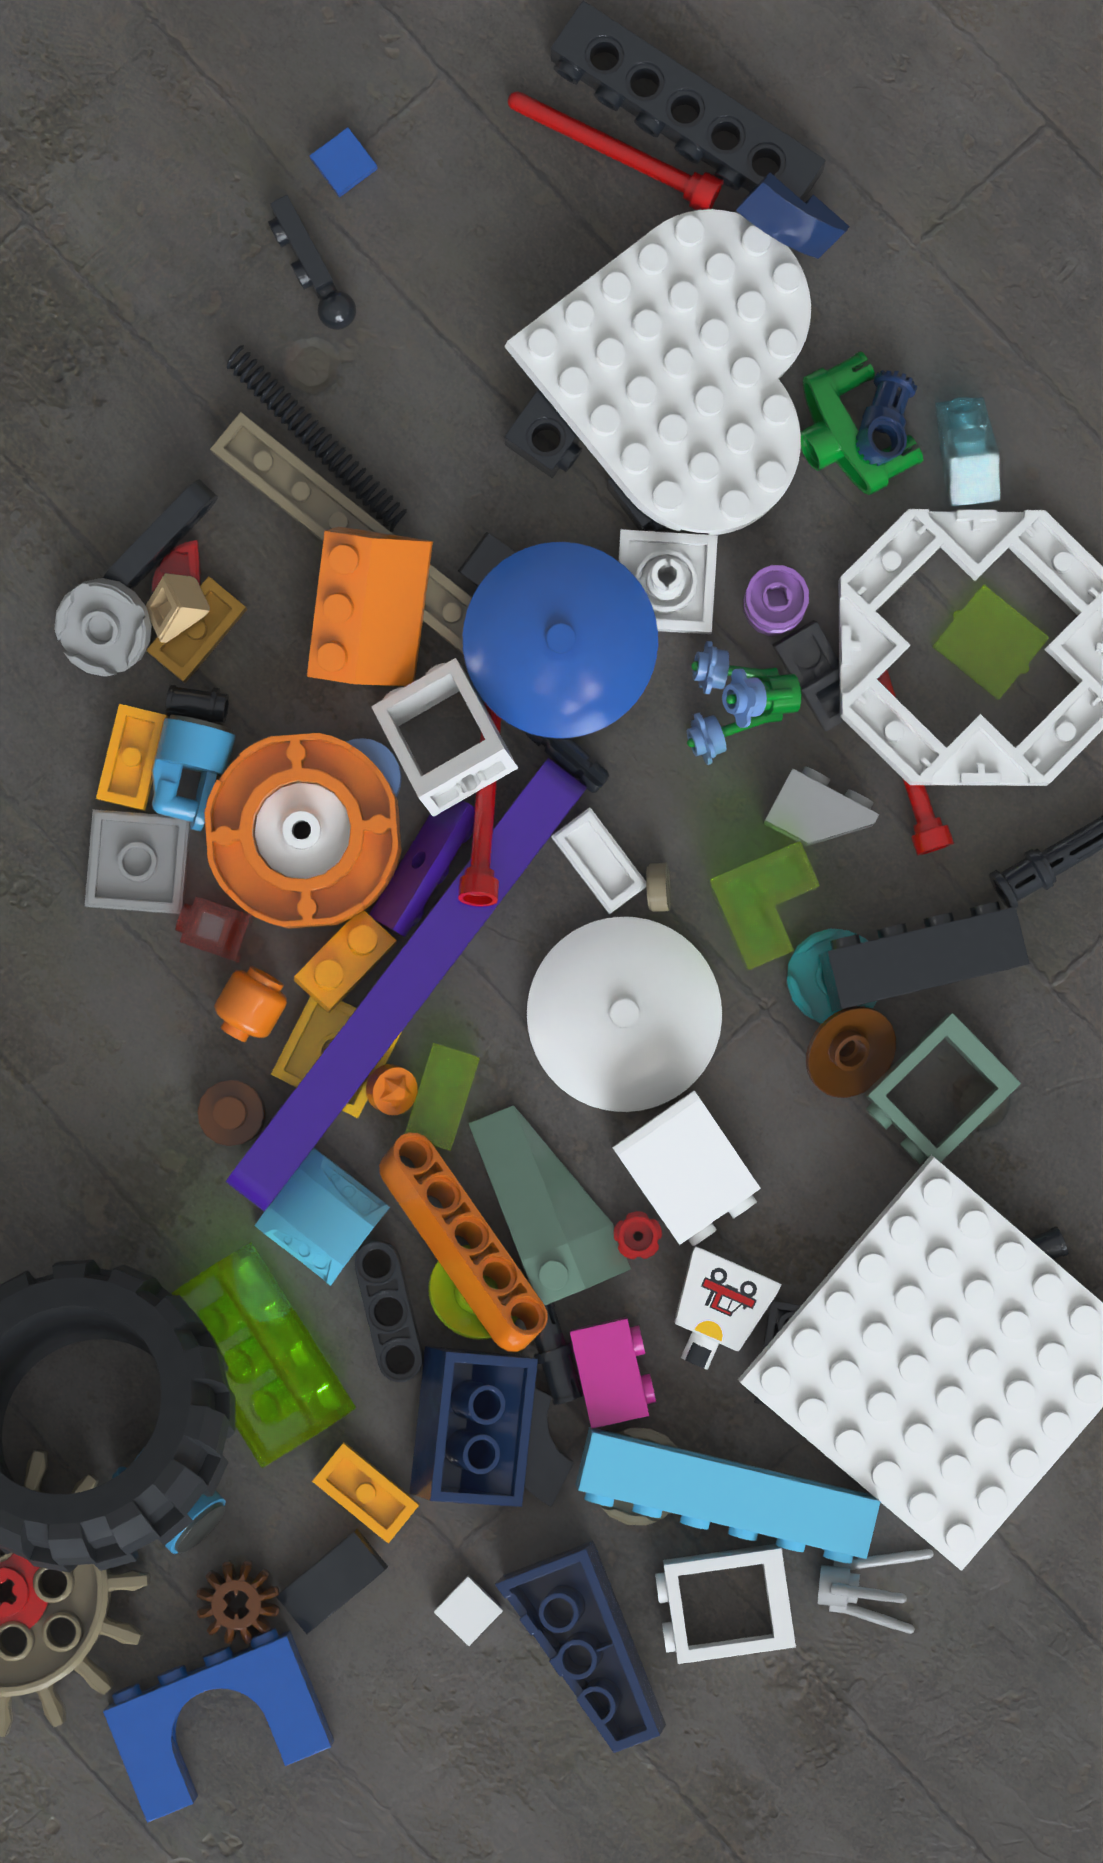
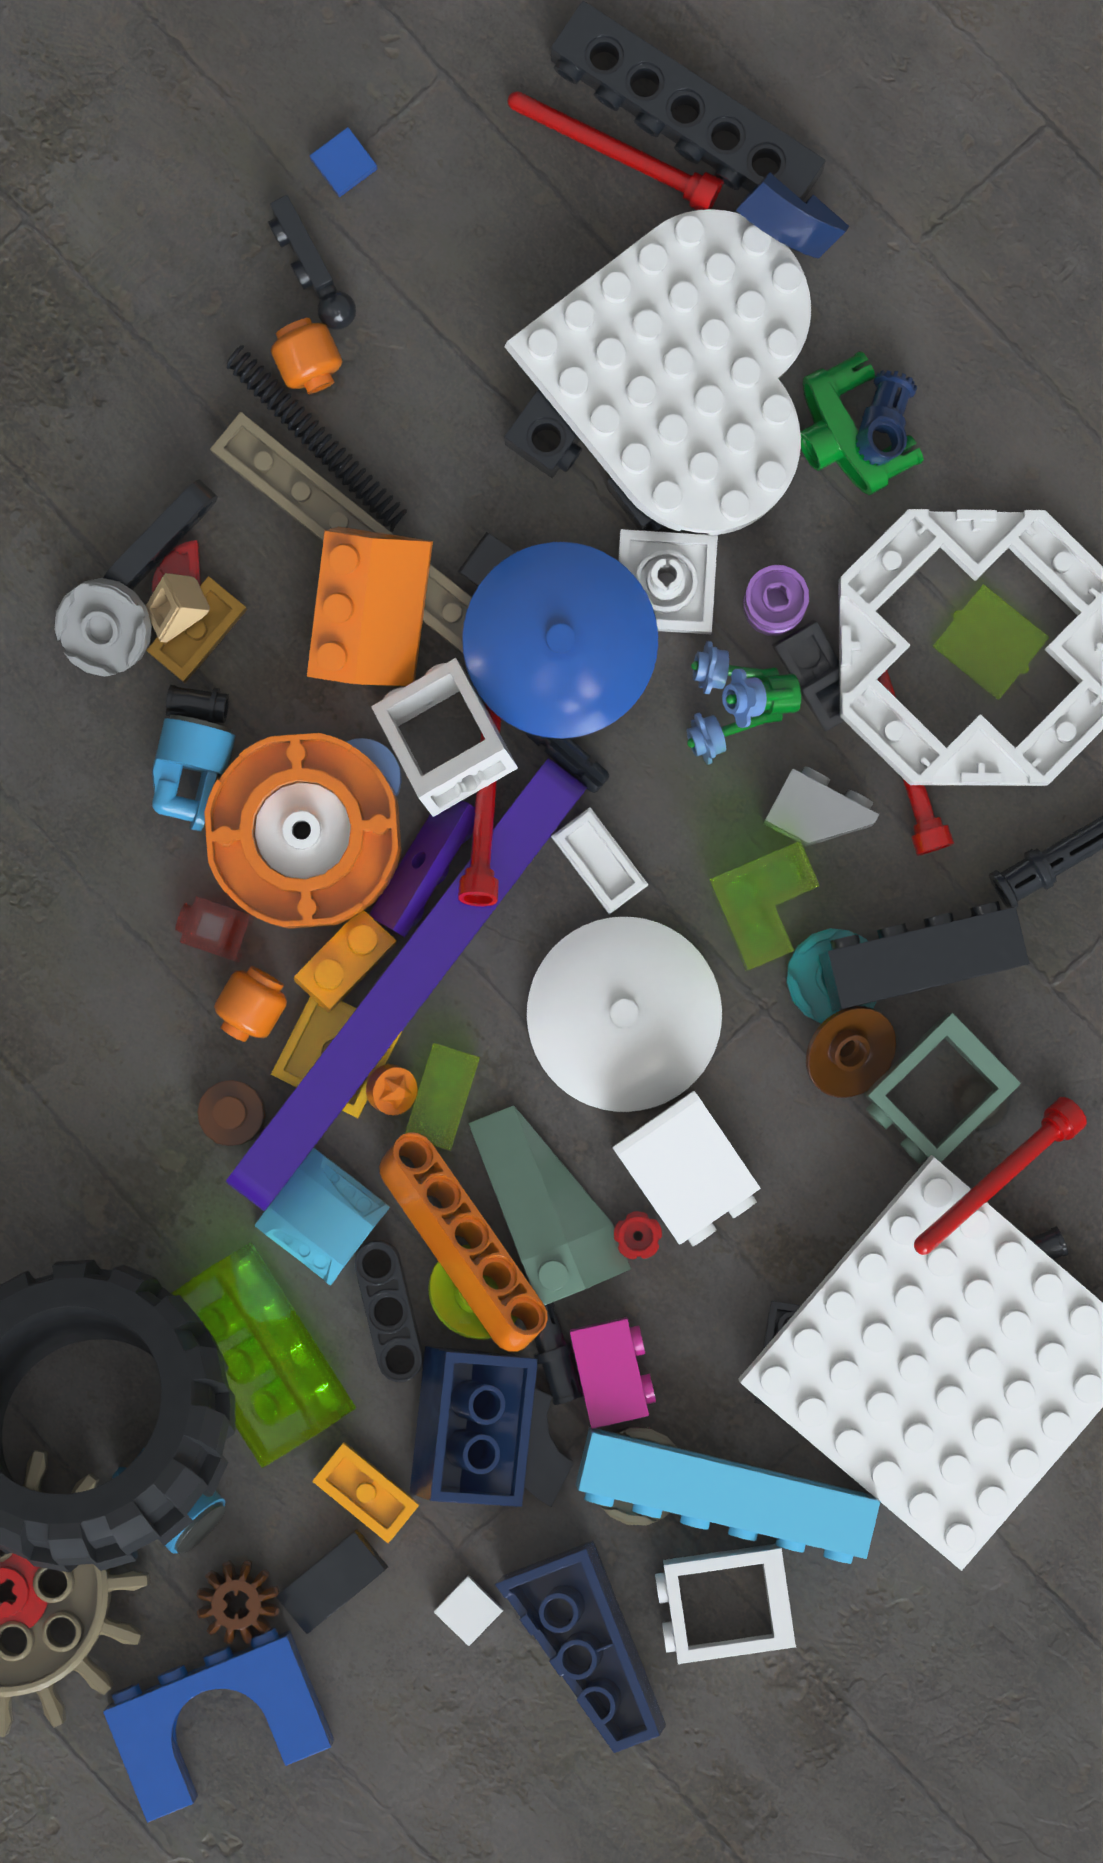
(130, 757): light orange plate -> none
(137, 862): light grey tile -> none
(306, 355): none -> orange head
(658, 887): dark tan tile -> none
(720, 1304): white torso -> none
(841, 1588): light grey plant -> none
(968, 451): clear light blue slope -> none
(1060, 1122): none -> red piece

